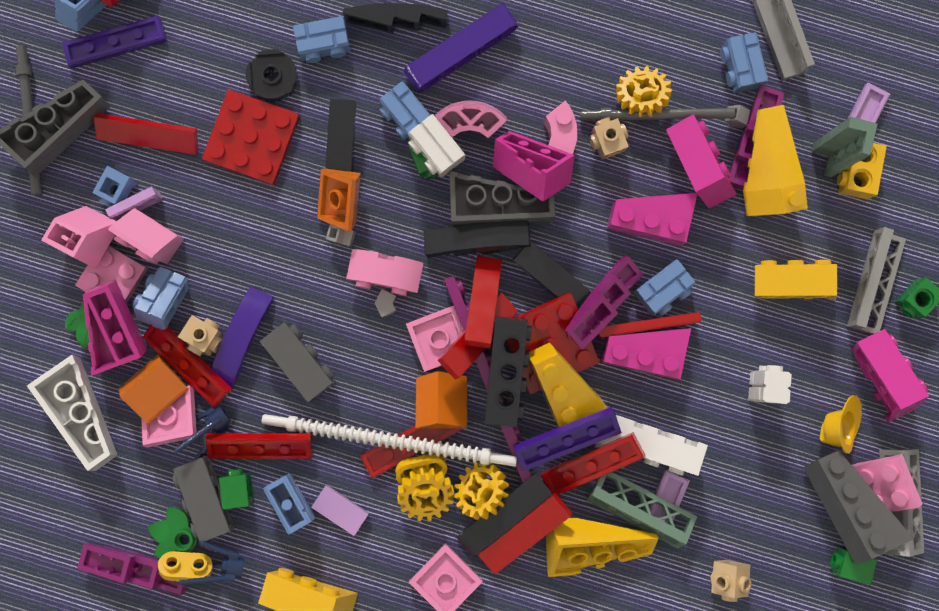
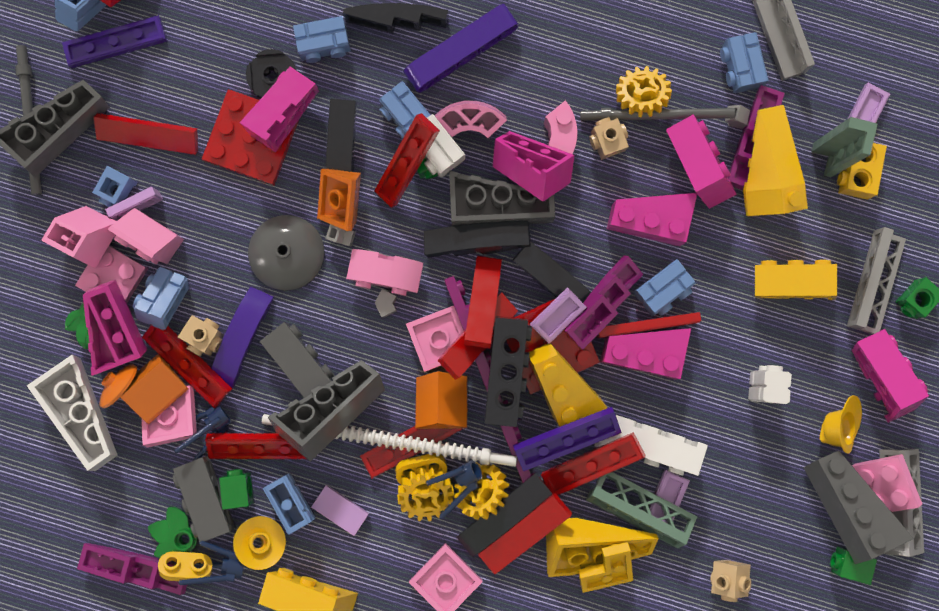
(116, 385): none -> orange dish
(272, 544): none -> yellow dish
(280, 108): none -> dark pink wedge
(300, 262): none -> dark grey dish
(329, 409): none -> dark grey wedge
(406, 160): none -> red tile
(464, 475): none -> dark blue plant
(558, 315): none -> lavender tile
(614, 570): none -> yellow plate

